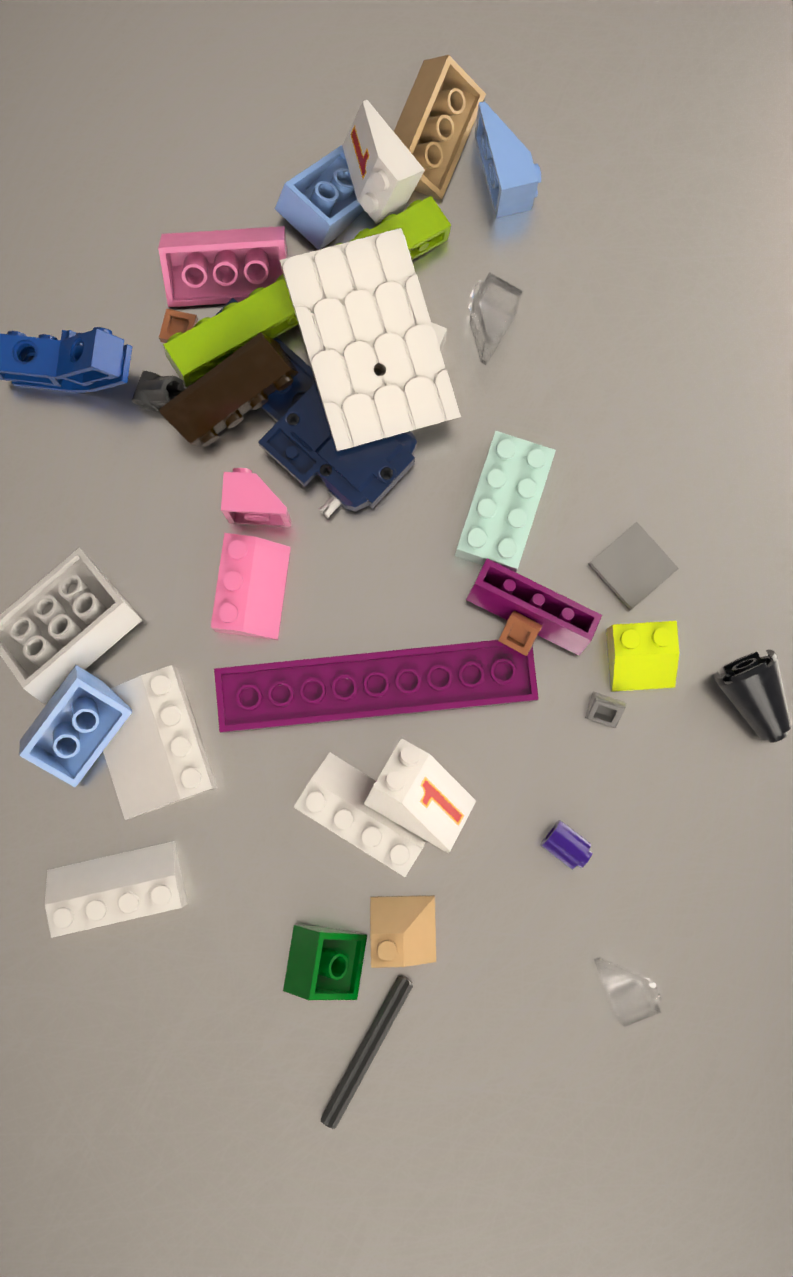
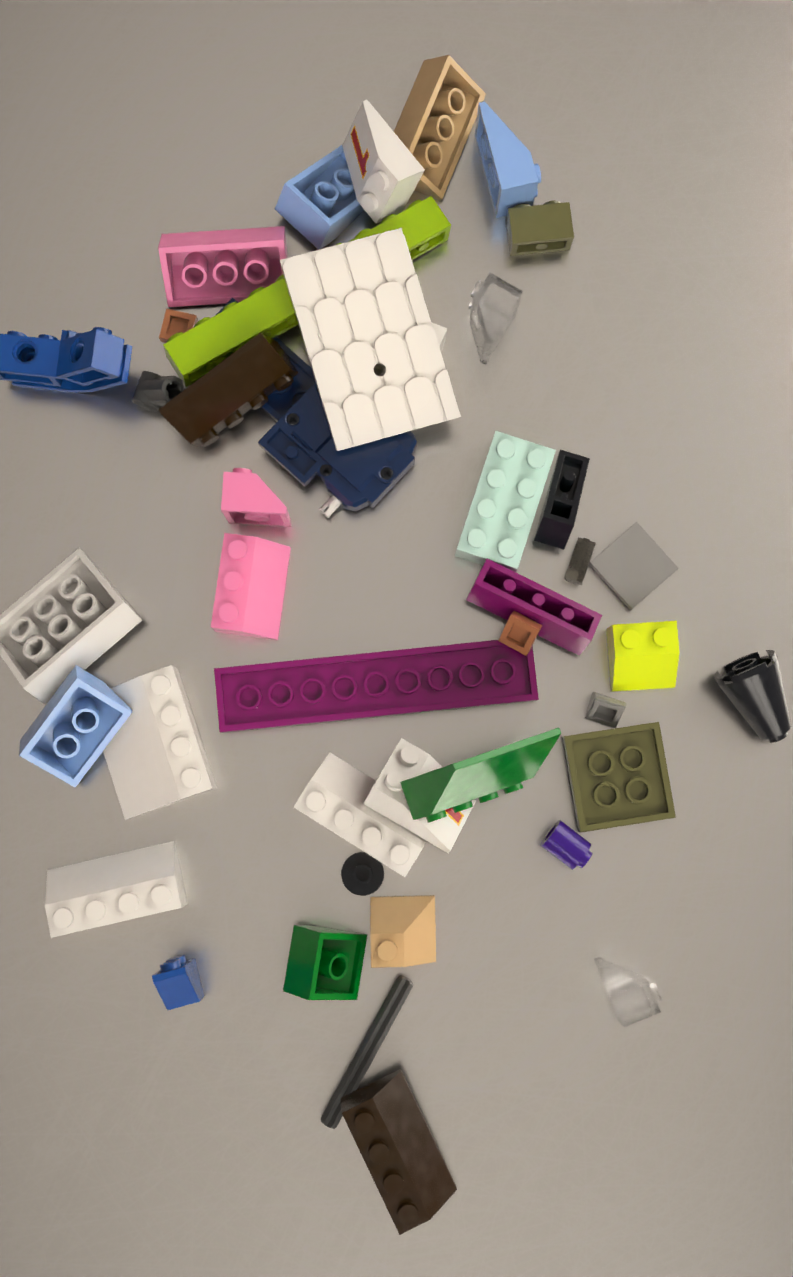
(178, 982): none -> blue slope
(362, 874): none -> black piece
(398, 1150): none -> dark brown slope
(477, 777): none -> green slope
(539, 228): none -> olive brick
(562, 500): none -> black slope
(580, 561): none -> clear smoke piece
(619, 777): none -> olive plate

